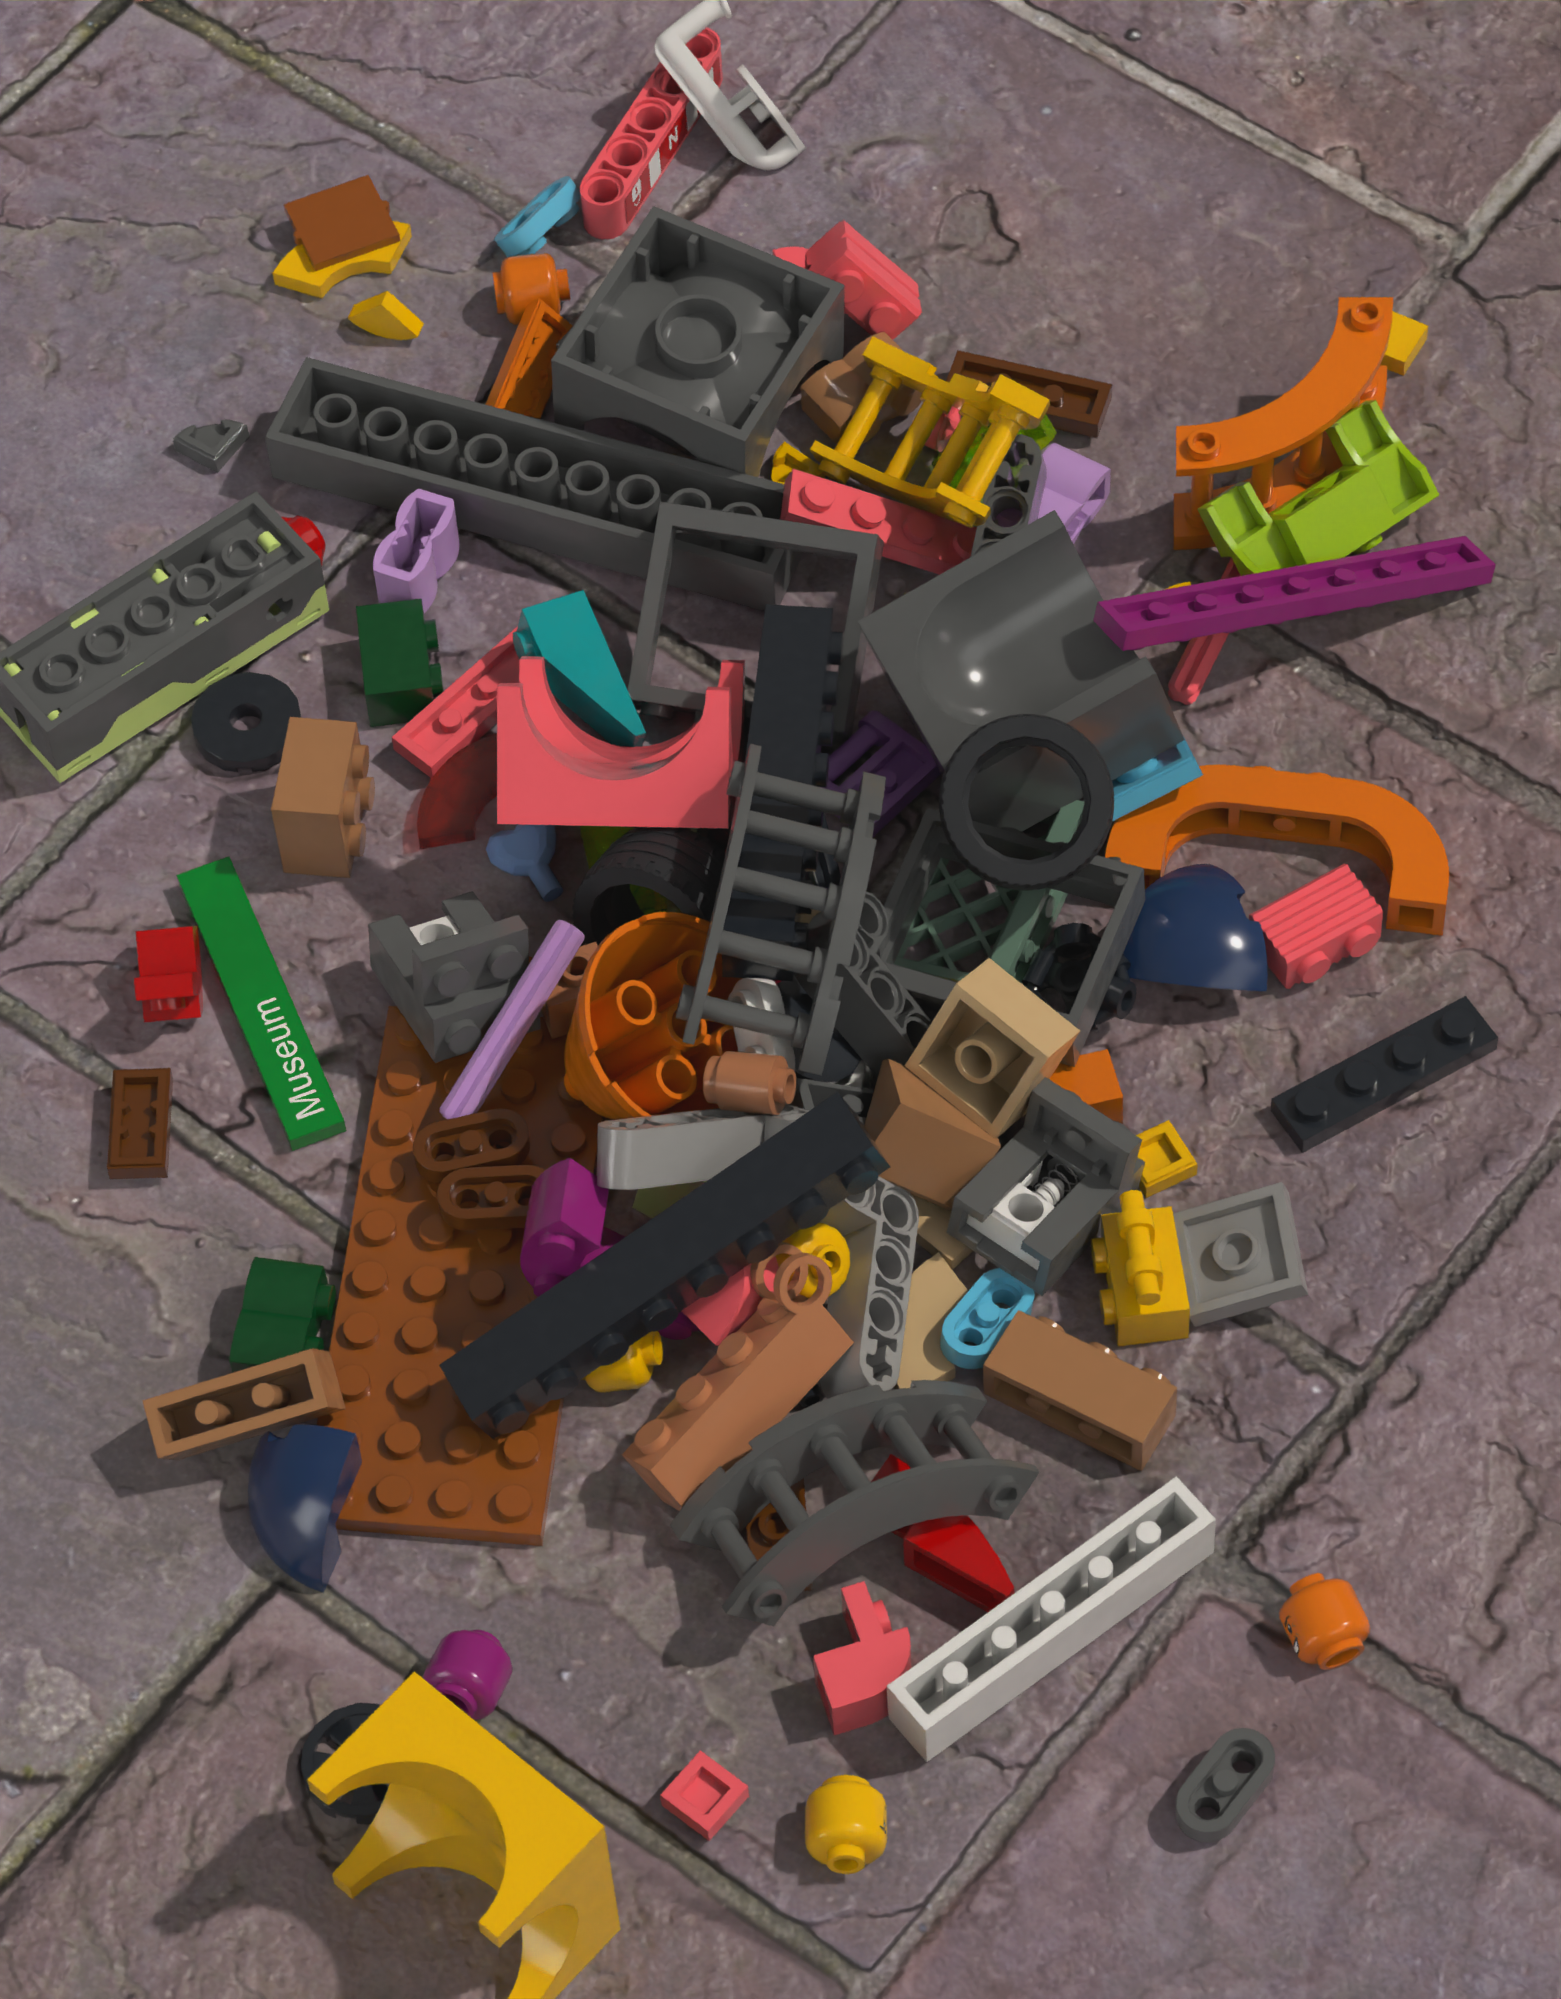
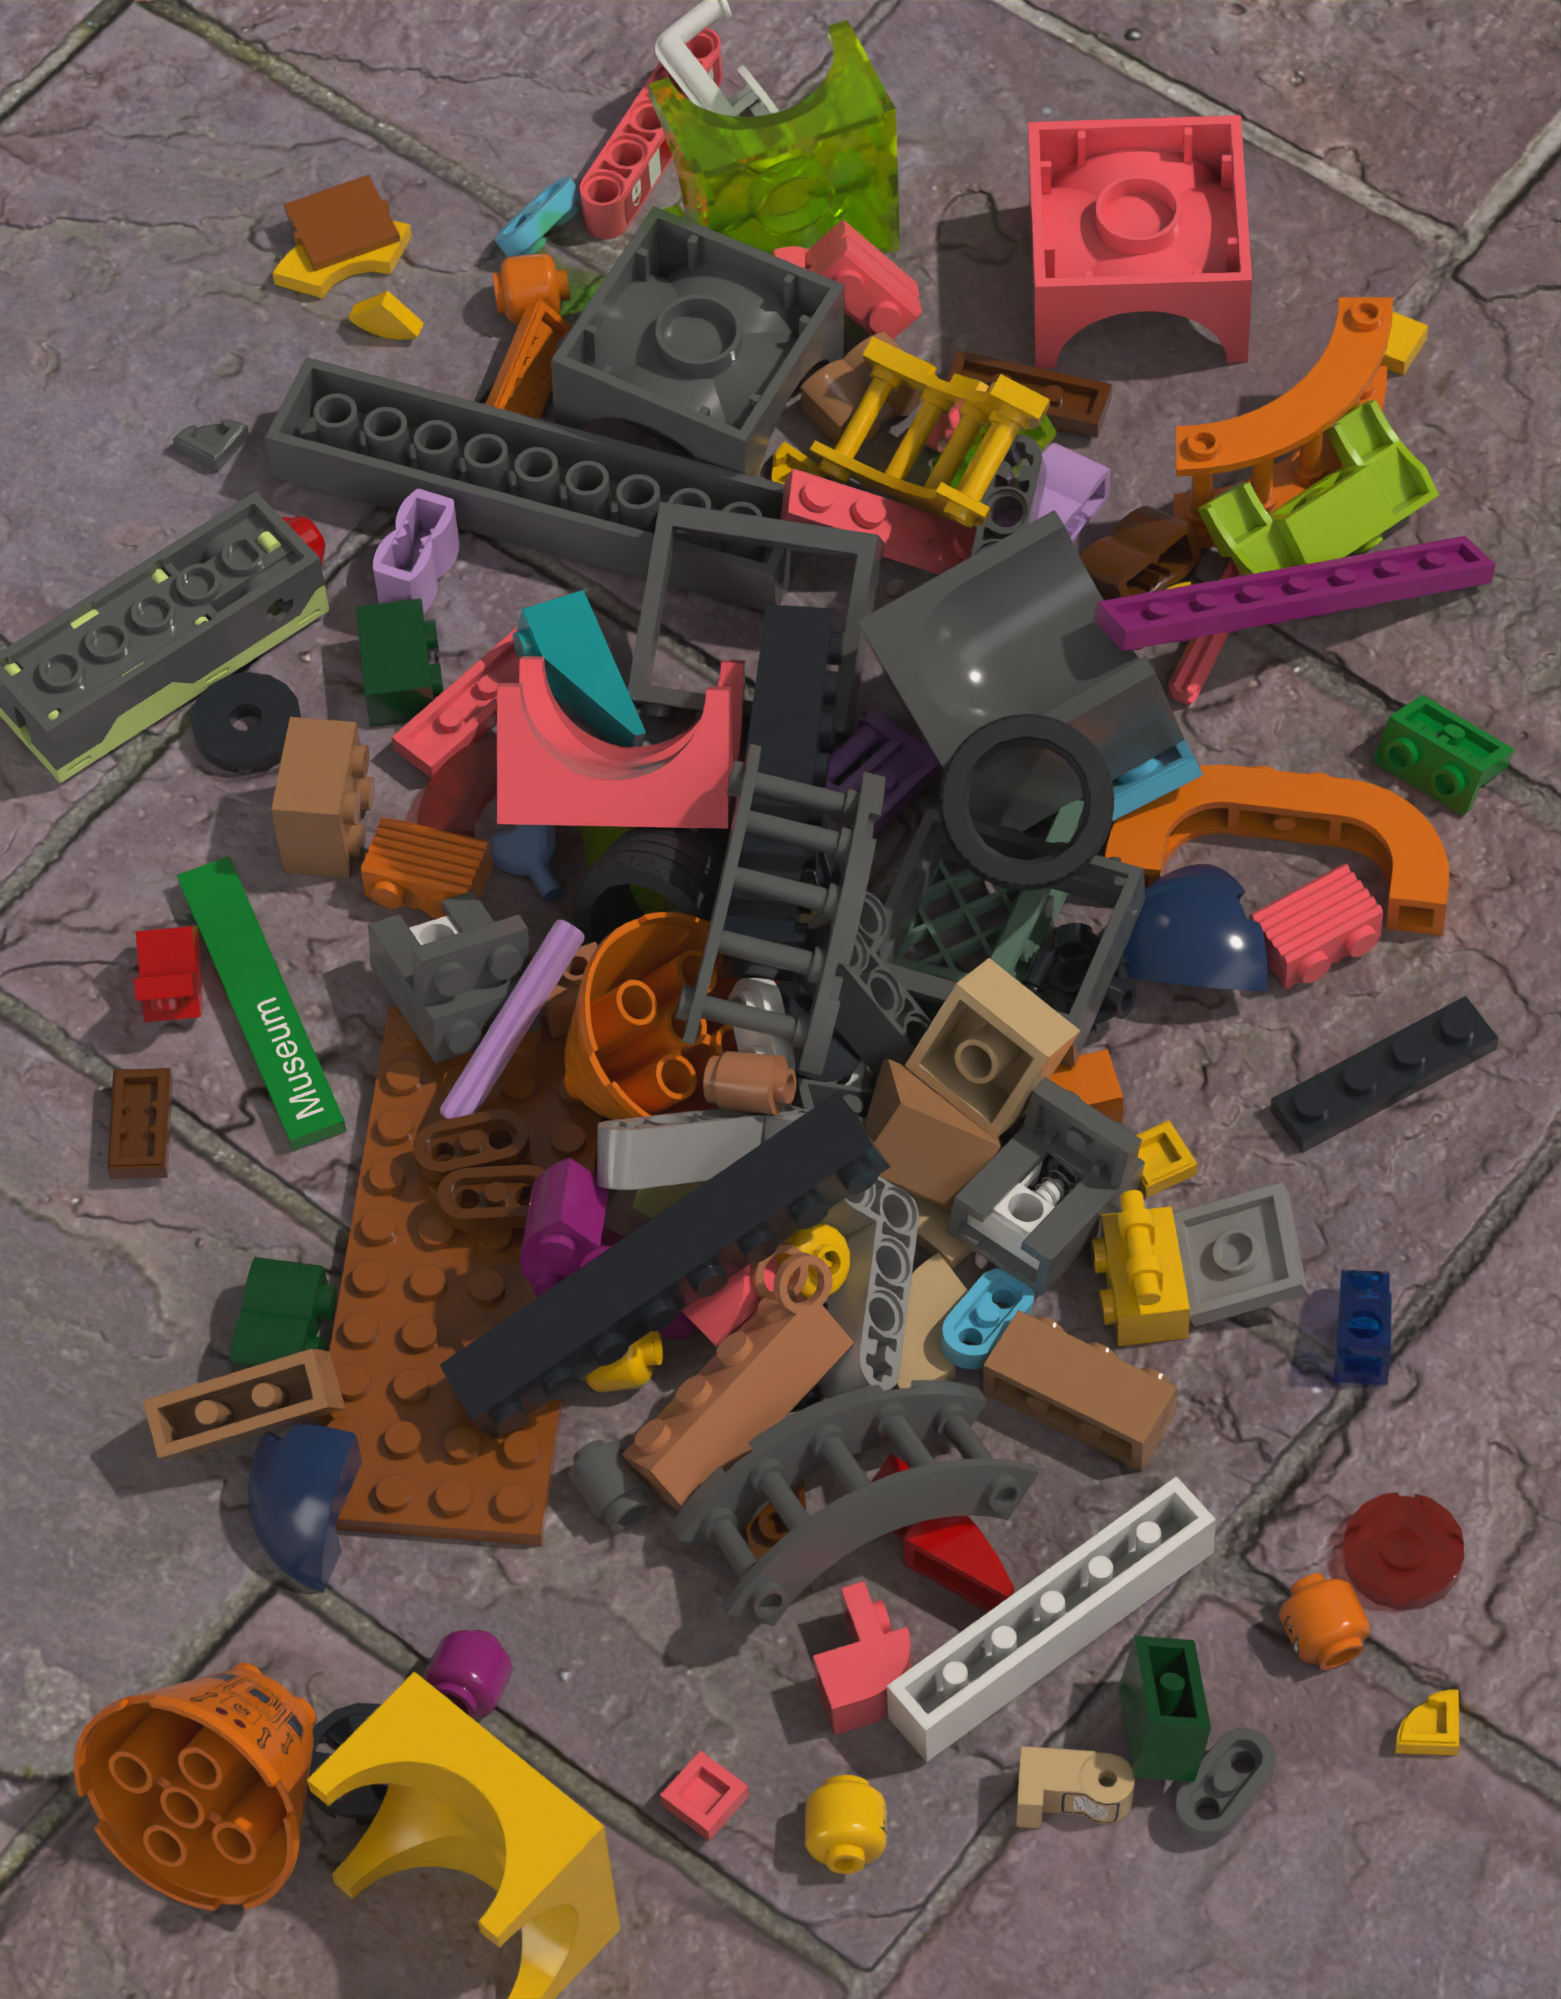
(202, 1785): none -> orange cone
(423, 866): none -> orange brick
(610, 1485): none -> dark grey brick
(794, 170): none -> clear neon green piece
(1073, 1783): none -> tan leg
(1139, 224): none -> coral piece
(1142, 554): none -> reddish brown brick
(1164, 1709): none -> dark green brick
(1363, 1328): none -> clear blue leg
(1403, 1551): none -> clear red tile
(1431, 1726): none -> yellow tile
(1440, 753): none -> green bracket

